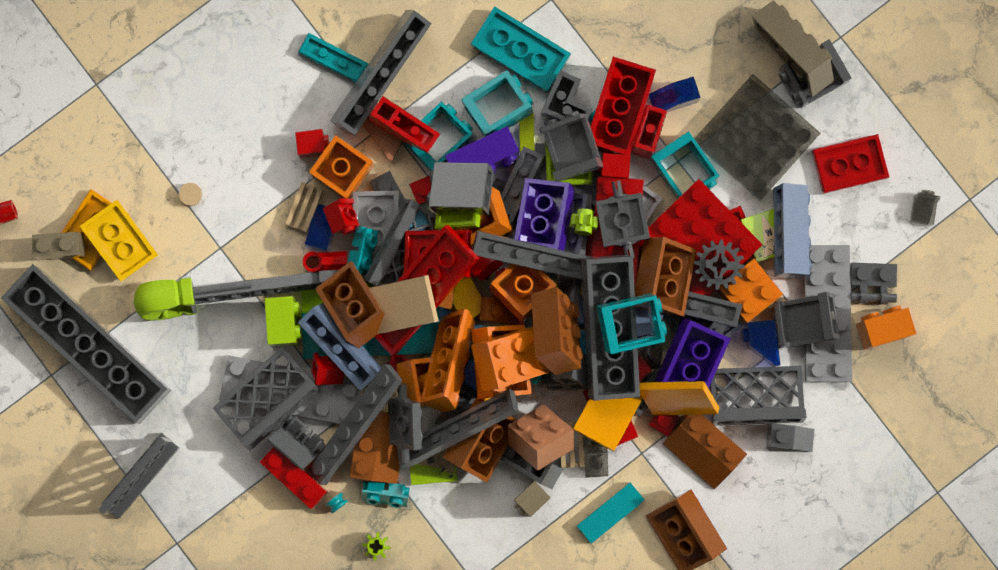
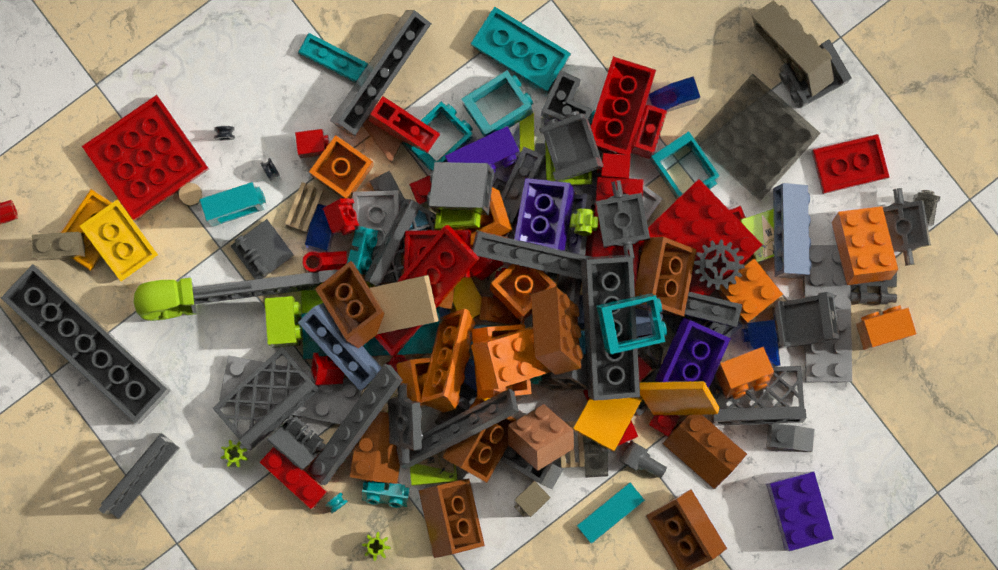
(145, 157): none -> red plate
(224, 133): none -> black bush
(228, 456): none -> lime gear
(233, 204): none -> teal window
(262, 250): none -> dark grey hinge
(270, 169): none -> black bush
(451, 518): none -> dark orange slope
(638, 458): none -> dark grey pin
(745, 373): none -> orange brick
(799, 511): none -> dark purple brick
(864, 245): none -> orange brick
(907, 226): none -> dark grey plate

